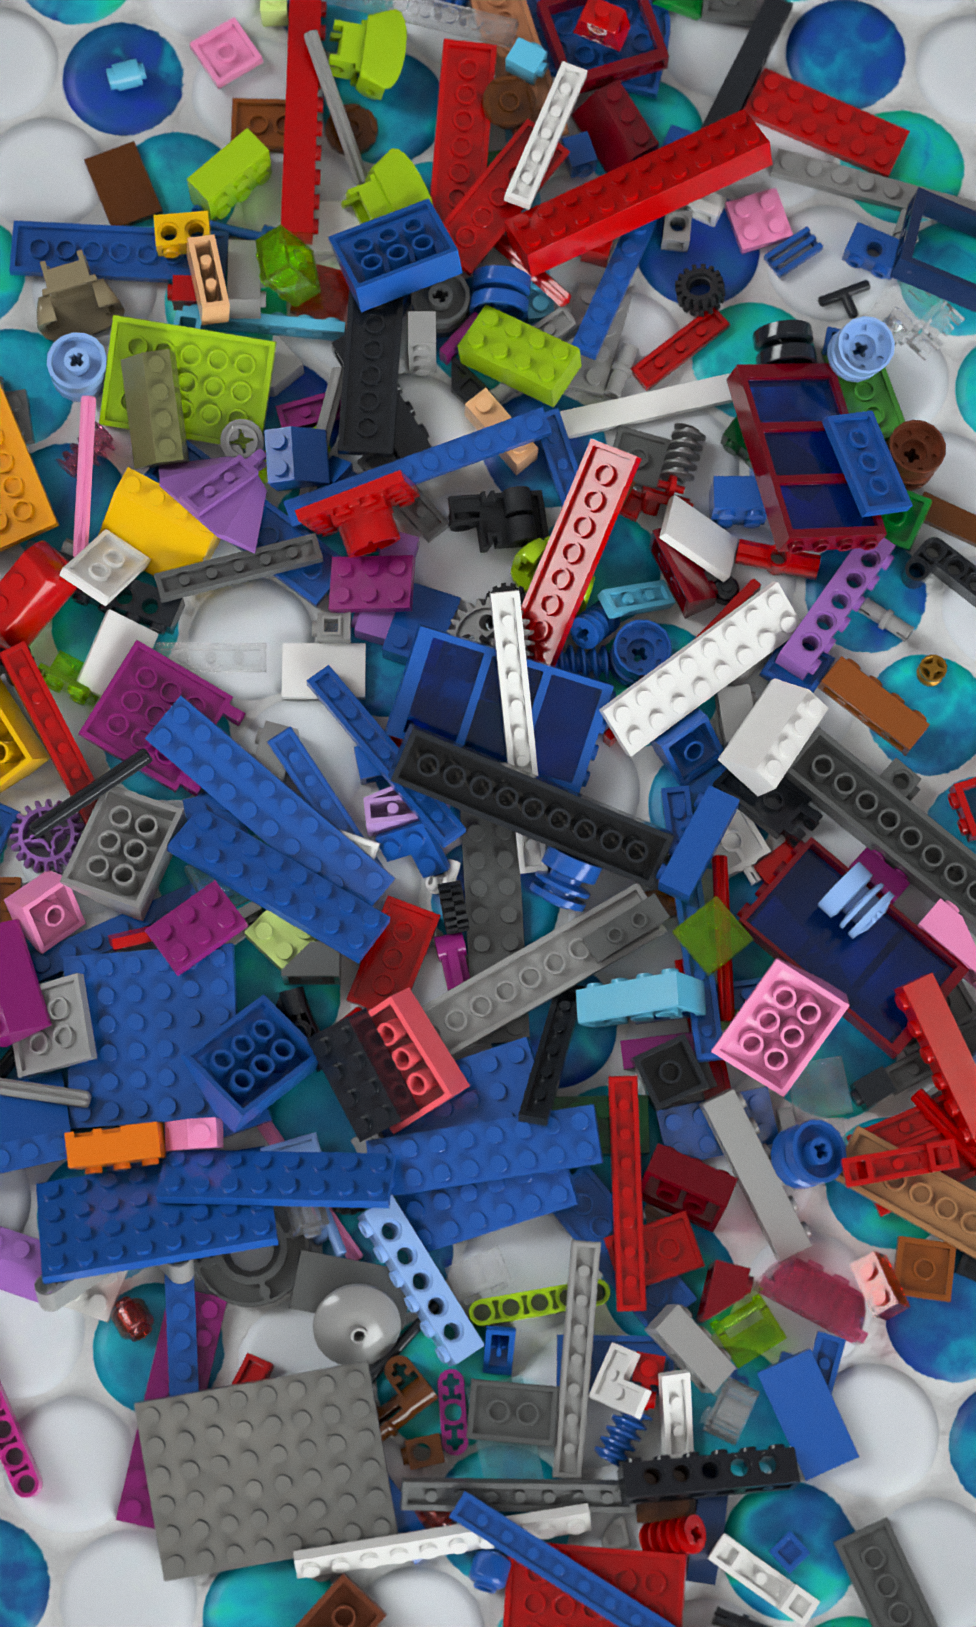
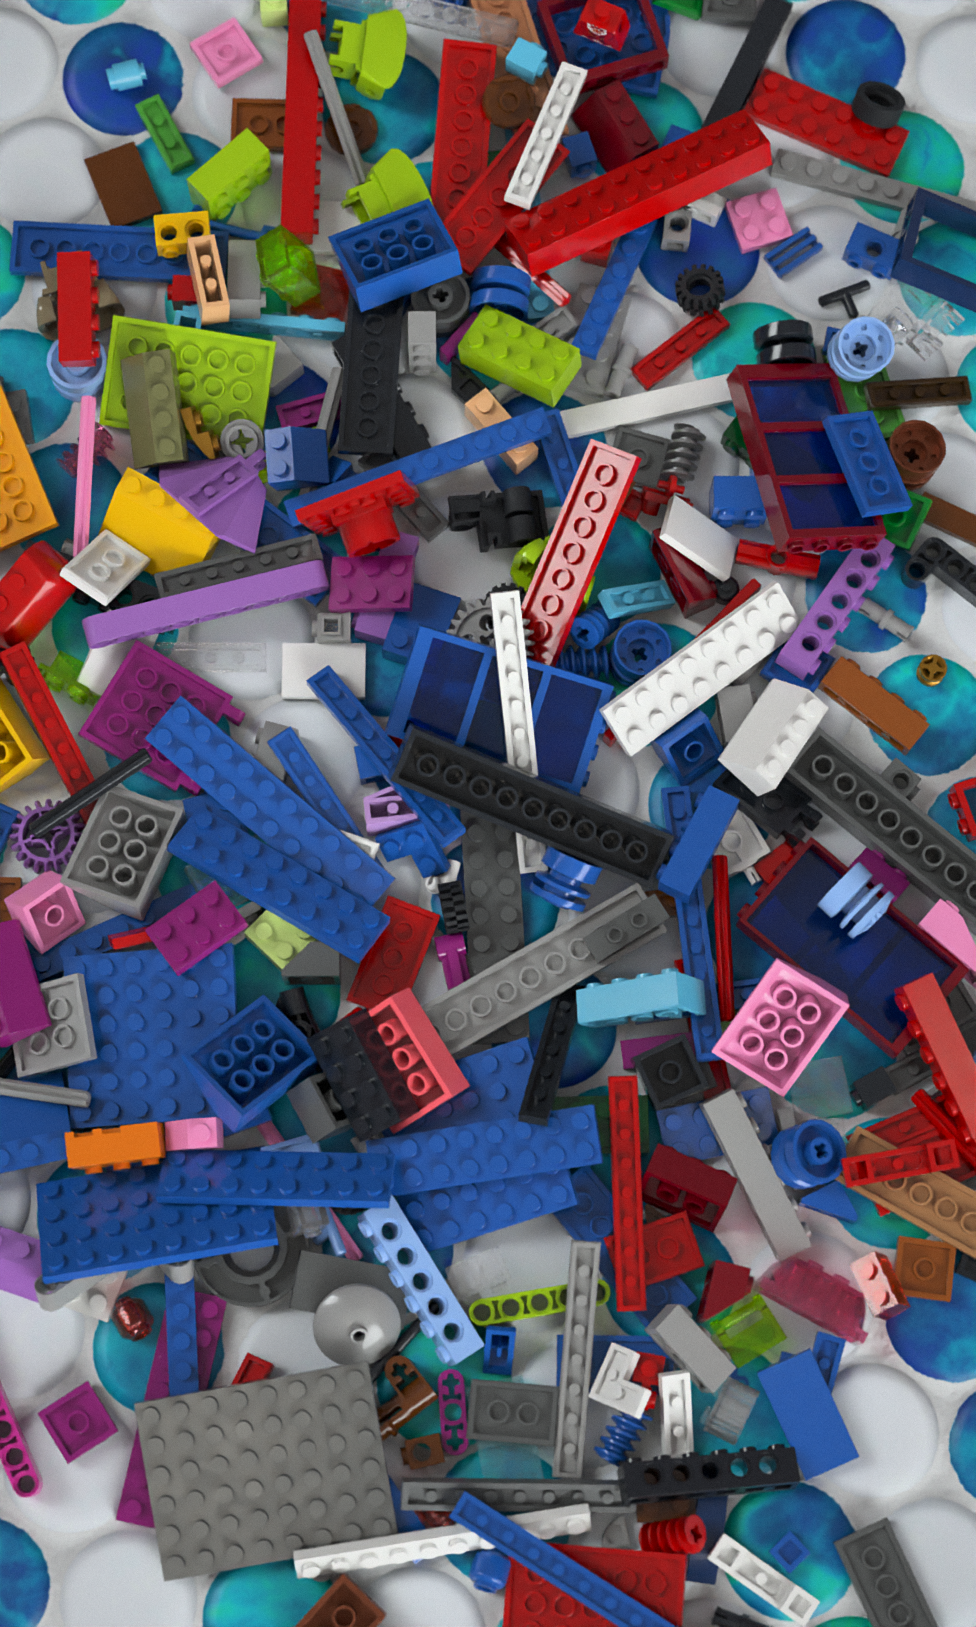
(77, 309): none -> red brick
(78, 1422): none -> magenta plate
(164, 134): none -> bright green tile
(205, 604): none -> medium lavender beam
(206, 440): none -> pearl gold slope
(318, 1108): none -> dark grey brick
(712, 936): clear neon green plate -> none
(830, 1201): none -> blue slope
(878, 116): none -> black tyre
(917, 393): none -> dark brown tile

